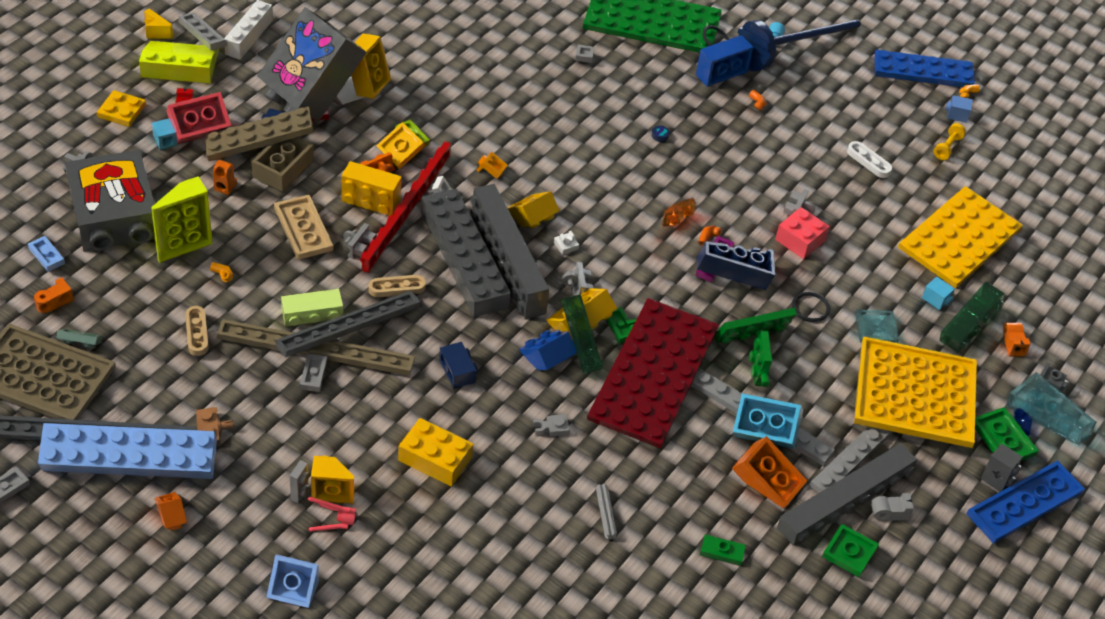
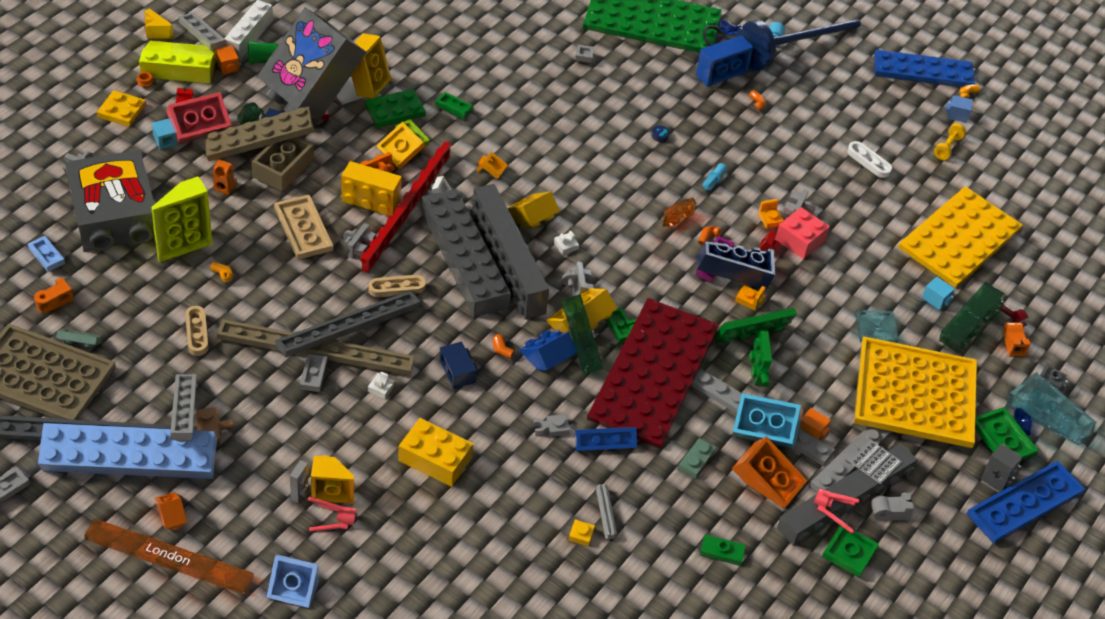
(145, 79): none -> orange plate
(169, 556): none -> clear orange tile
(183, 407): none -> light grey plate
(227, 60): none -> orange brick
(249, 113): none -> clear green animal
(260, 52): none -> green plant
(311, 307): yellowish green brick -> none
(381, 385): none -> white tile
(395, 108): none -> green plate
(454, 105): none -> green plate
(500, 347): none -> orange arm
(581, 533): none -> yellow plate
(606, 438): none -> blue plate
(697, 458): none -> sand green plate
(715, 176): none -> medium azure axle
(727, 27): none -> clear blue arm
(750, 297): none -> light orange bracket
(769, 213): none -> light orange bracket
(769, 243): none -> red tile
(815, 295): black piece -> none
(815, 424): none -> orange brick
(826, 499): none -> coral plant
(875, 461): none -> light grey sticker
(1017, 316): none -> dark red bar

